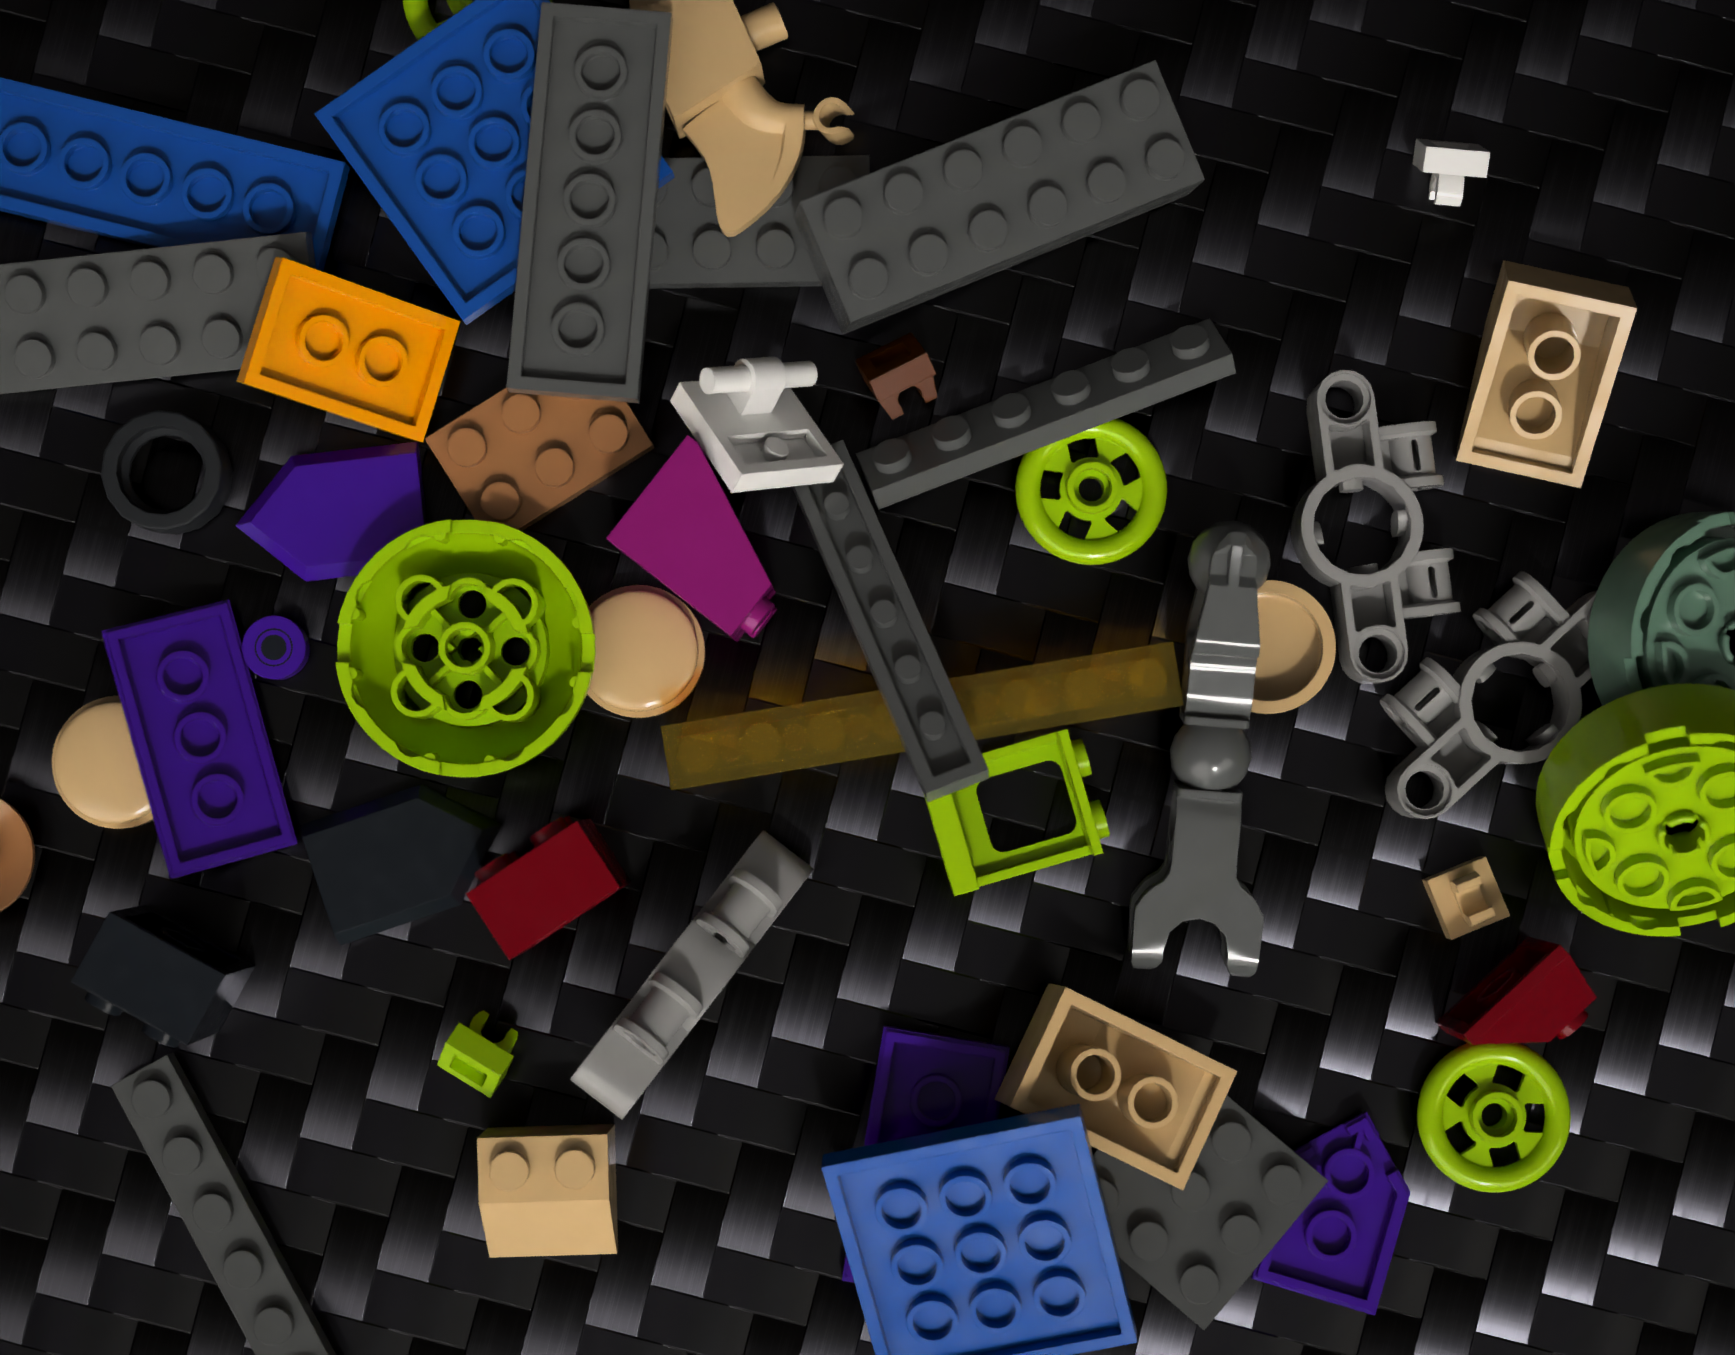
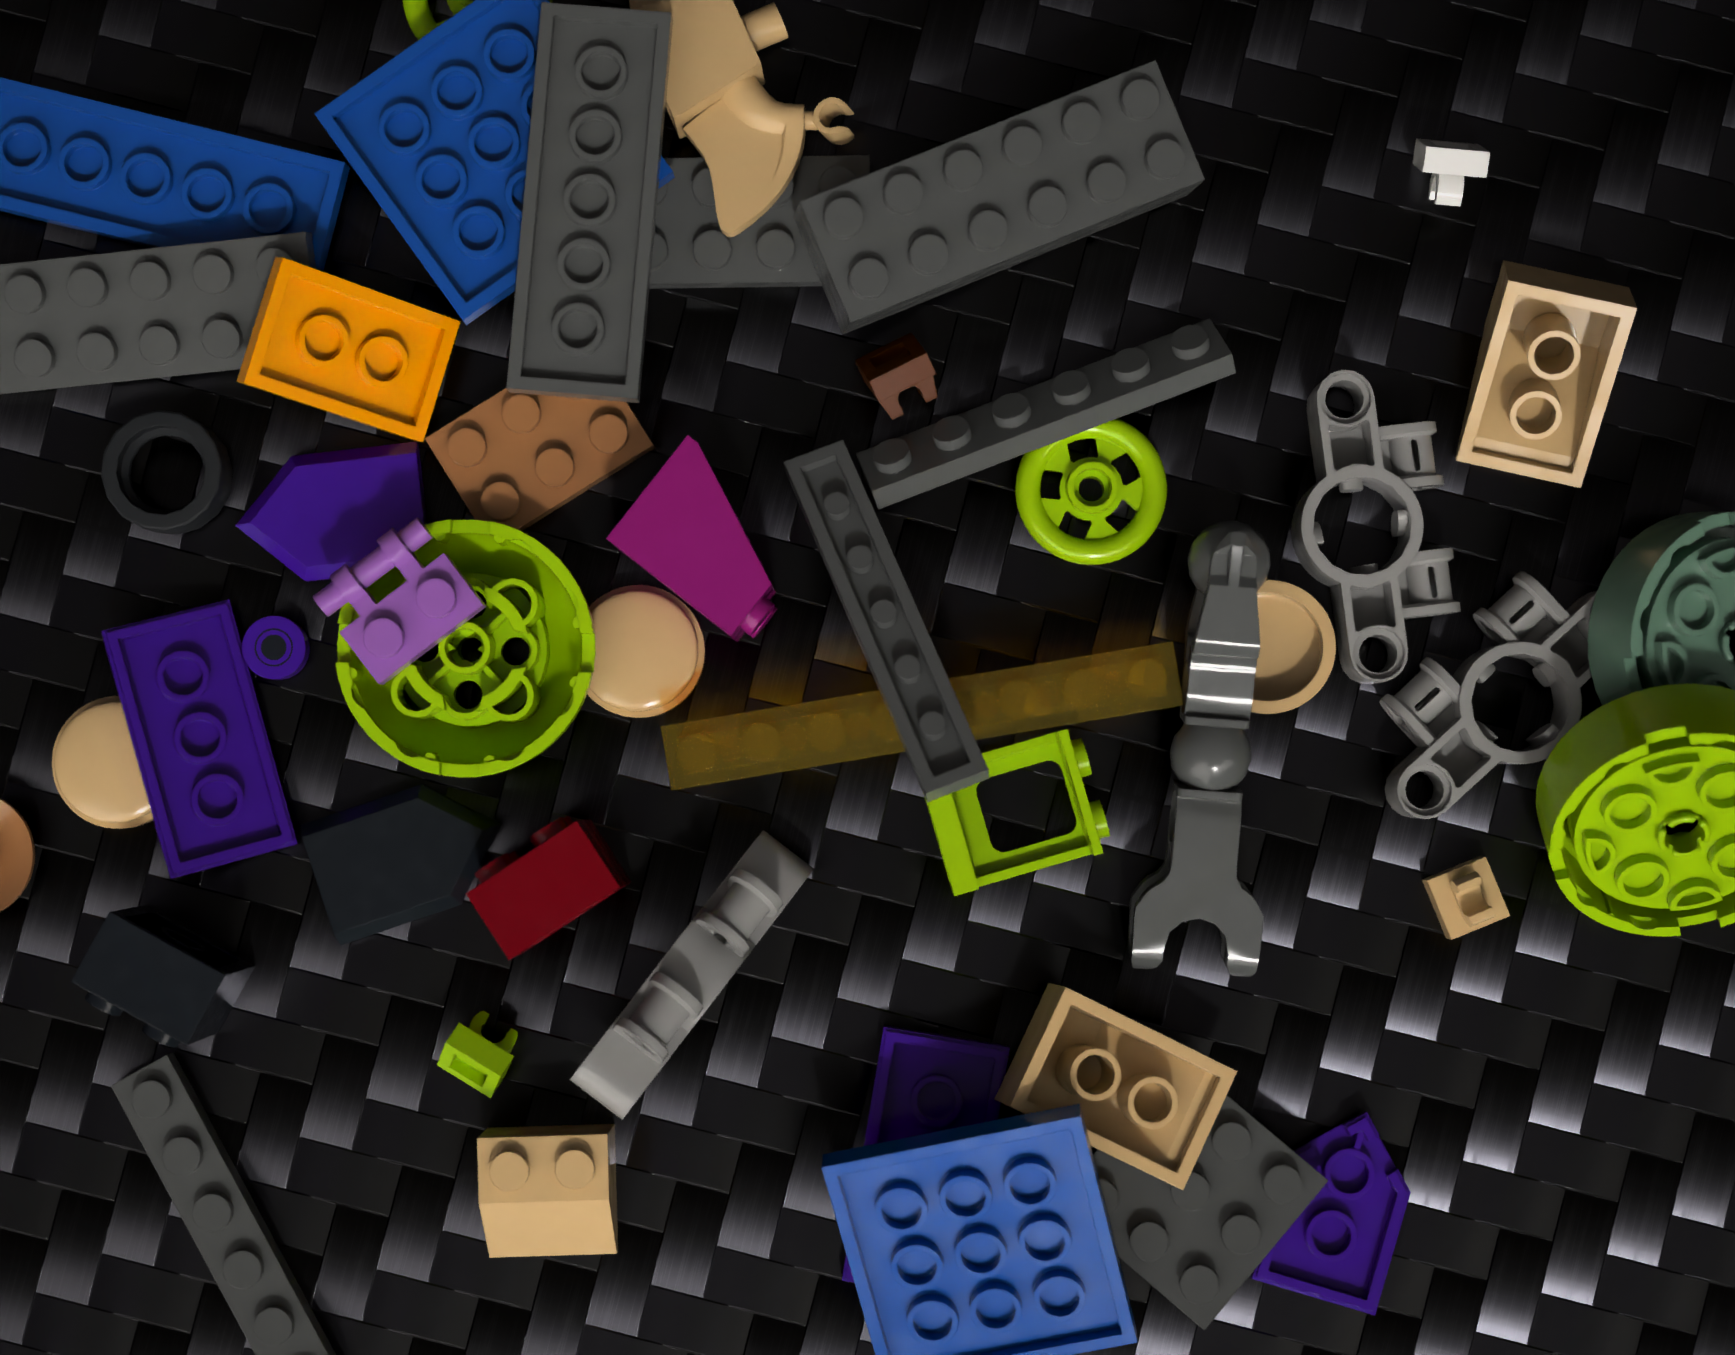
(412, 616): none -> medium lavender plate
(756, 424): white plate -> none
(1474, 1165): lime plate -> none
(1523, 999): dark red slope -> none

